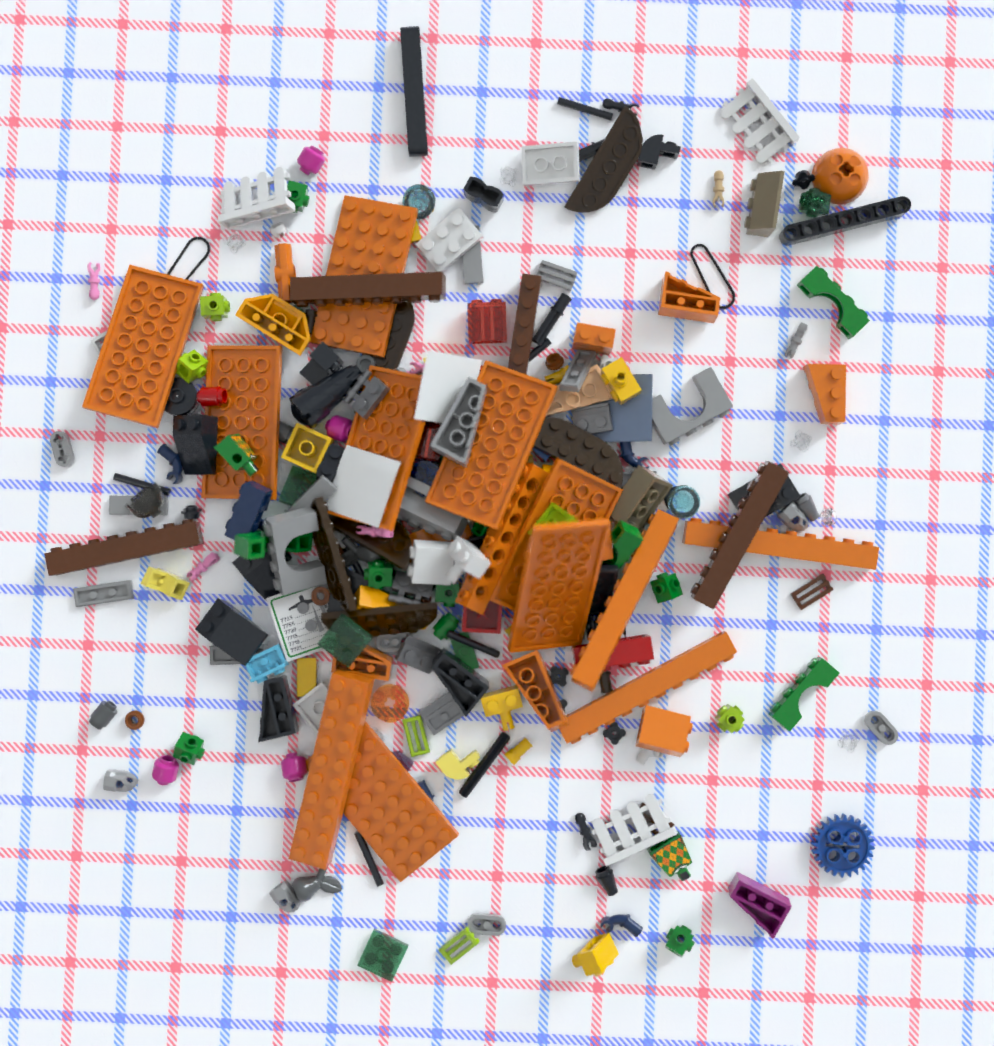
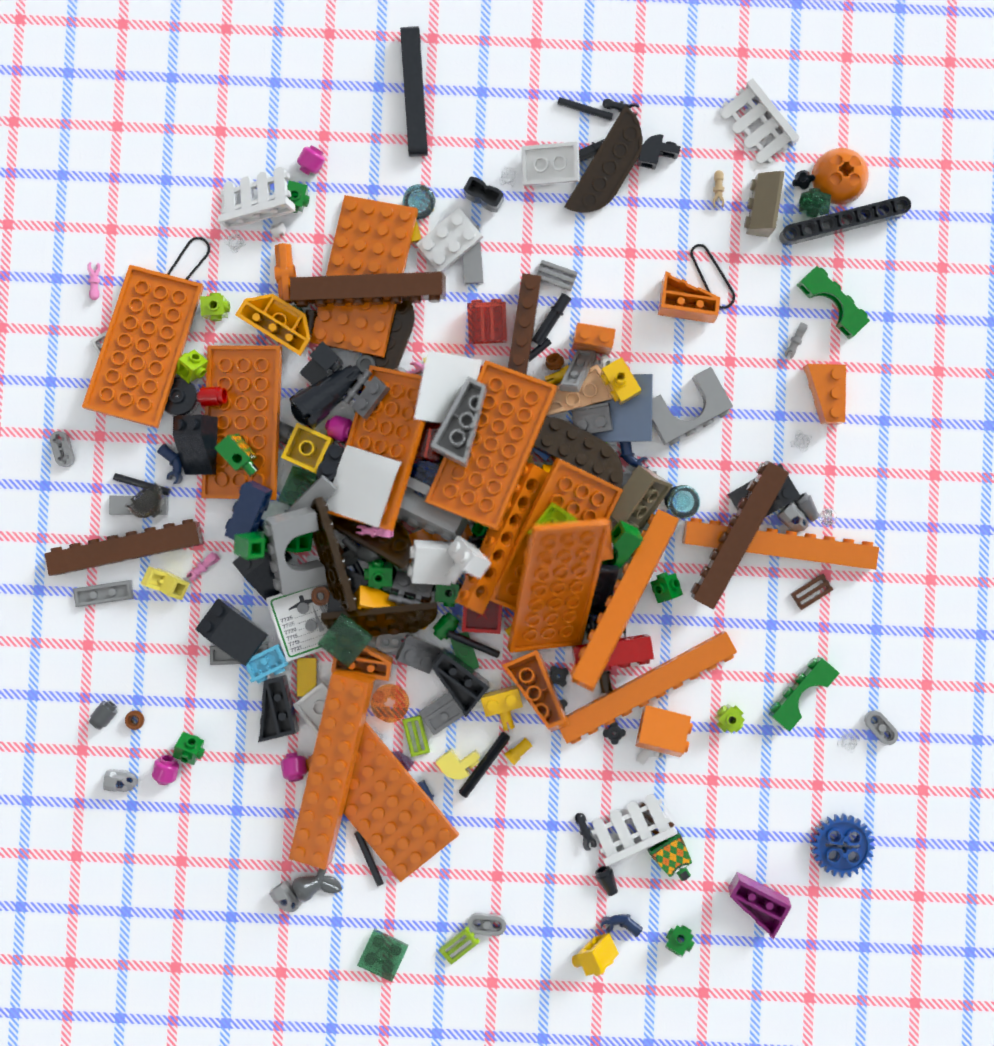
(191, 512): black plate -> none

